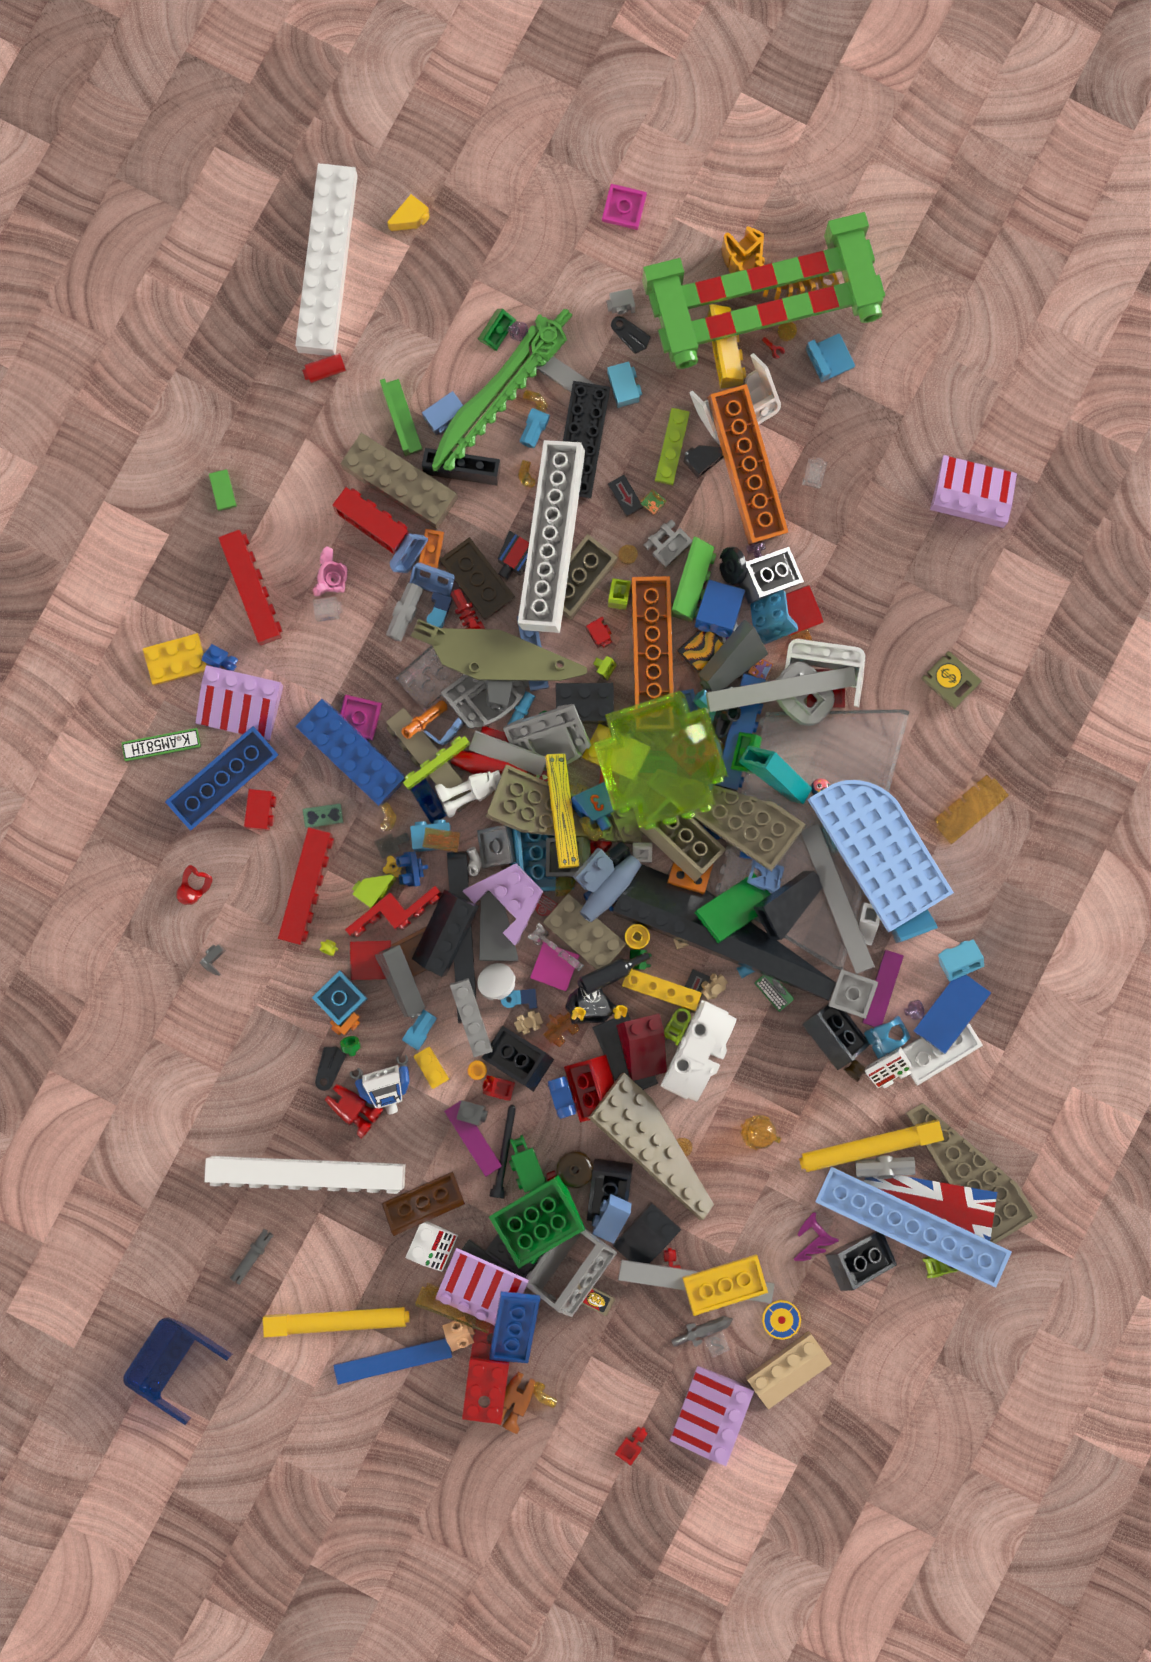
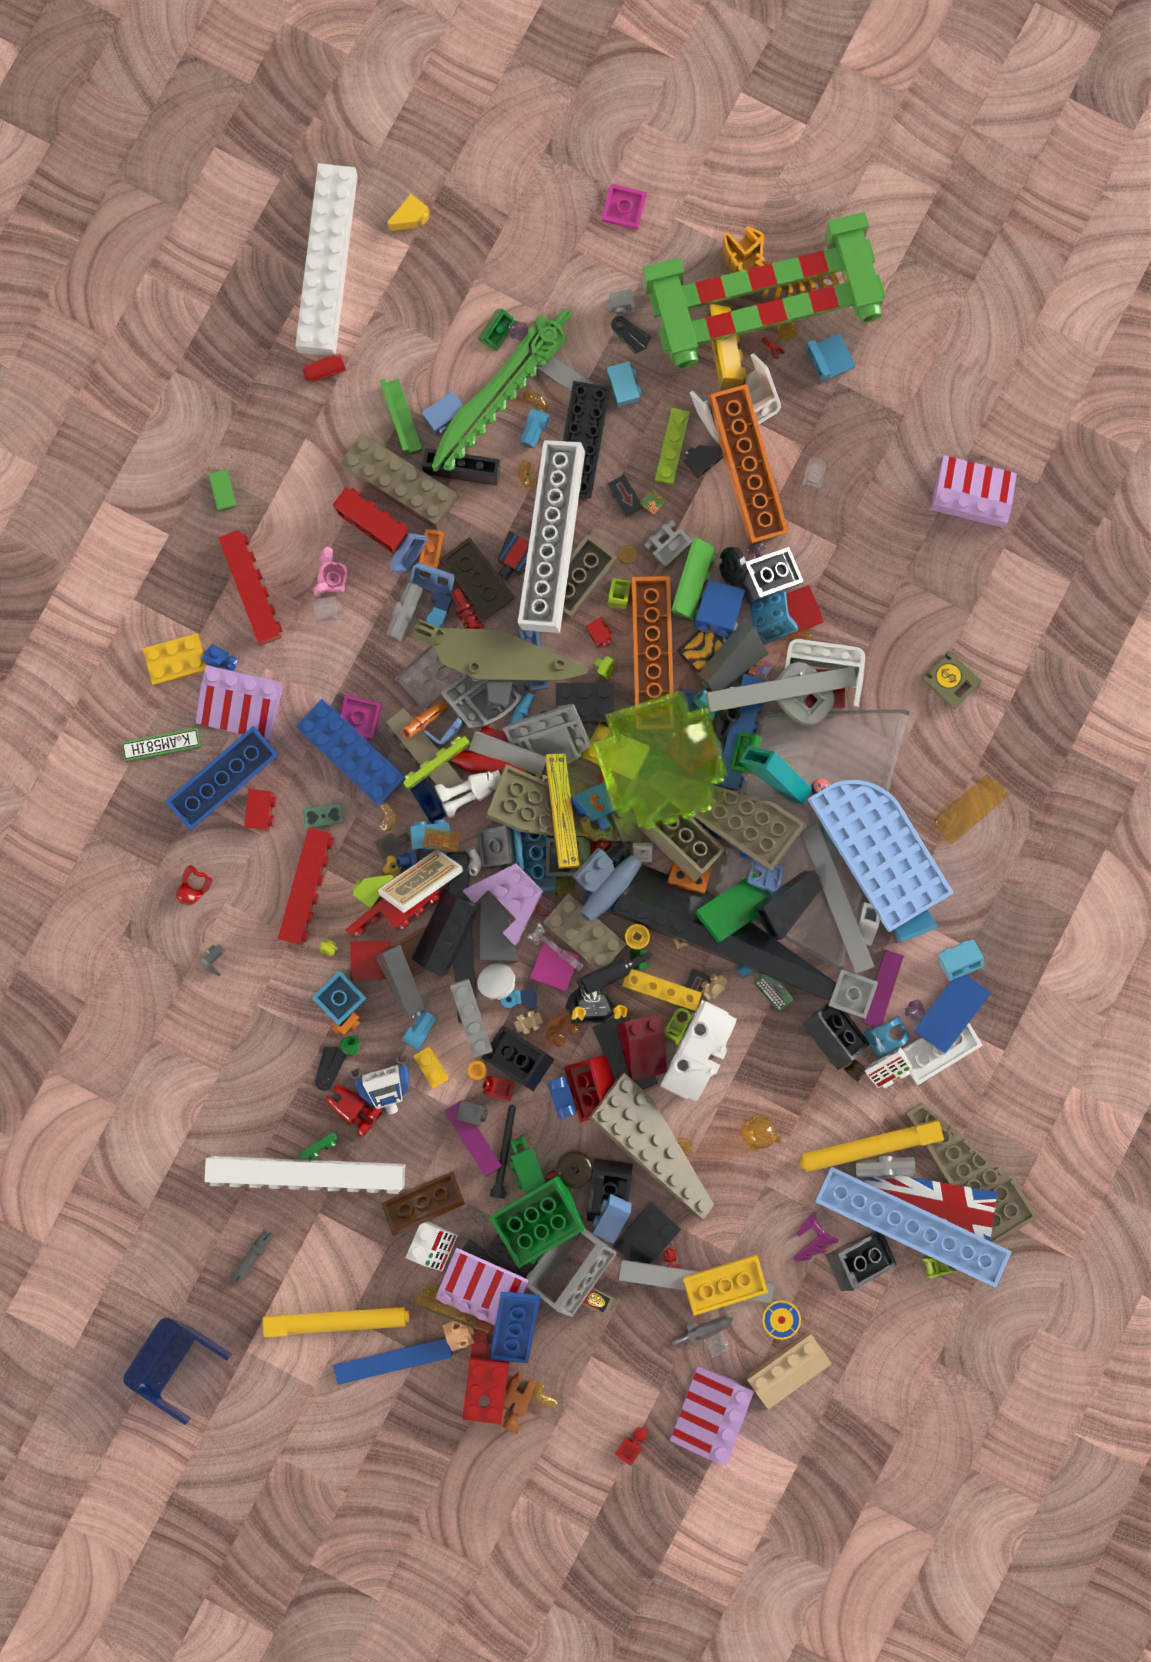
(327, 1143): none -> green plate
(420, 880): none -> tile

